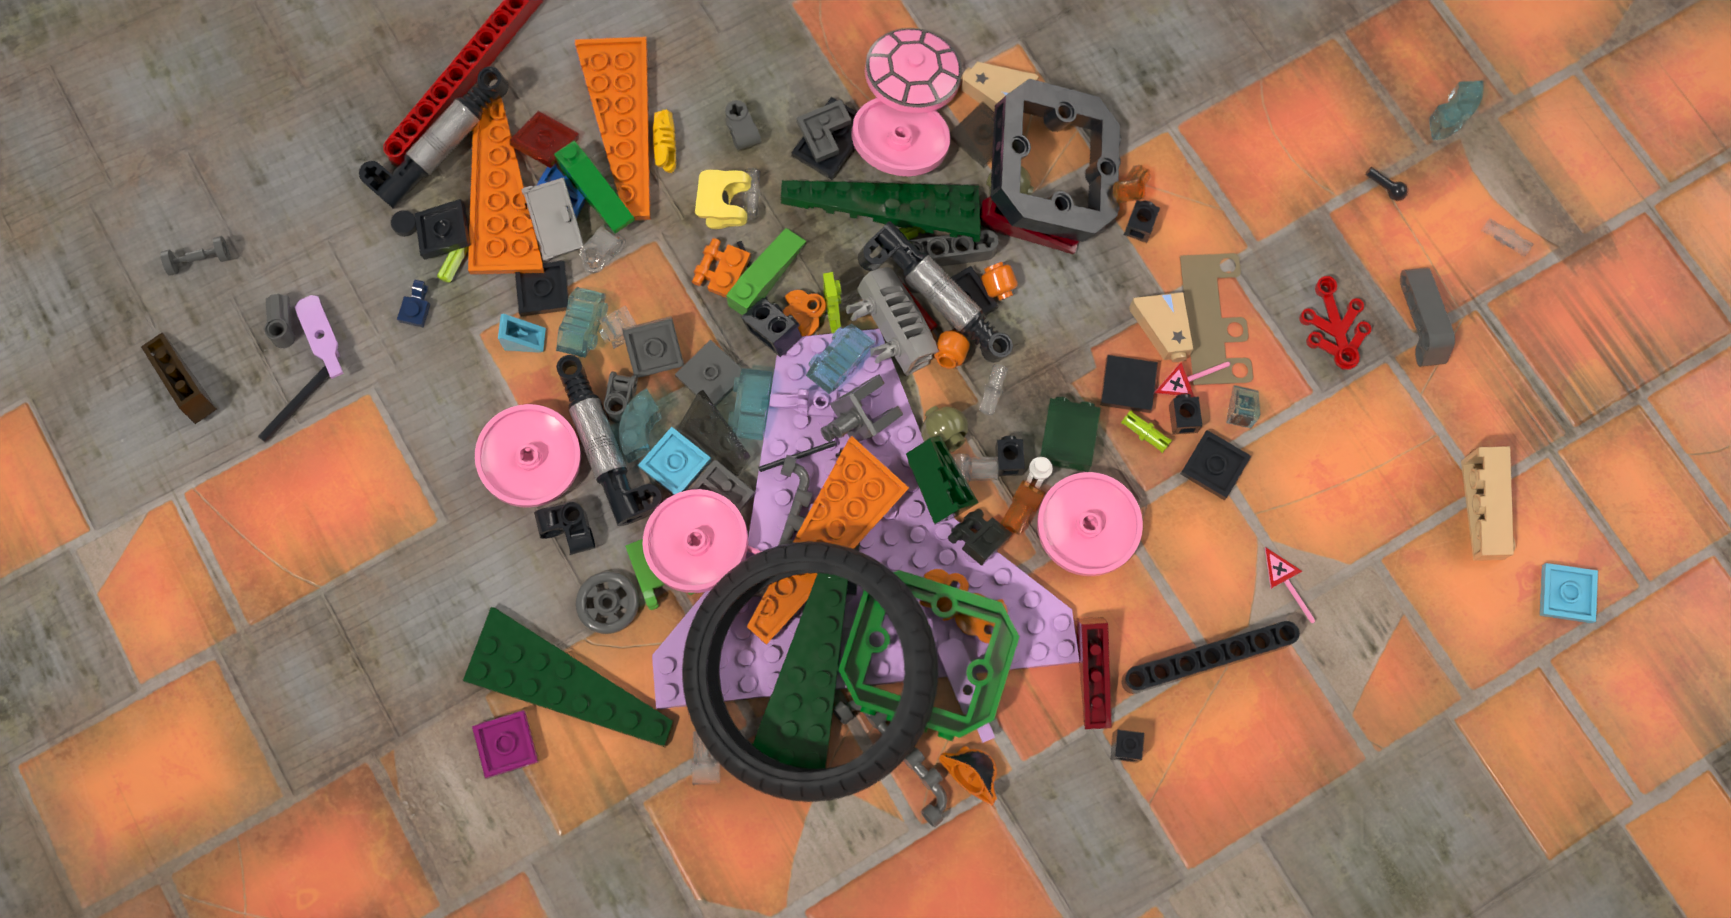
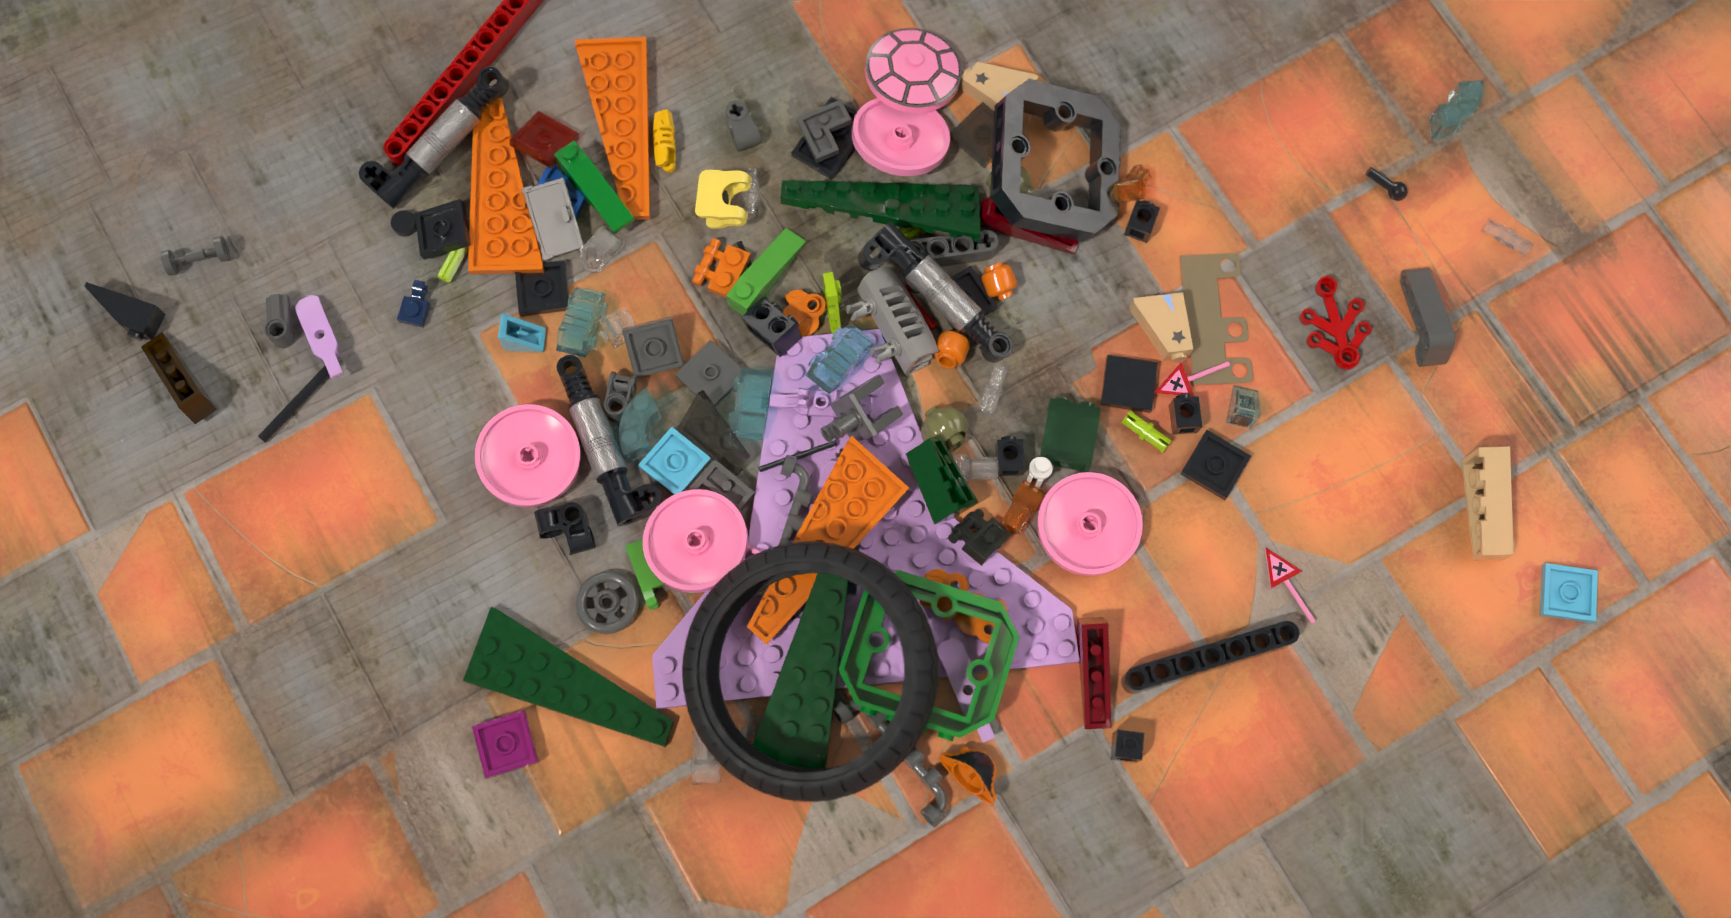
(134, 315): none -> black slope

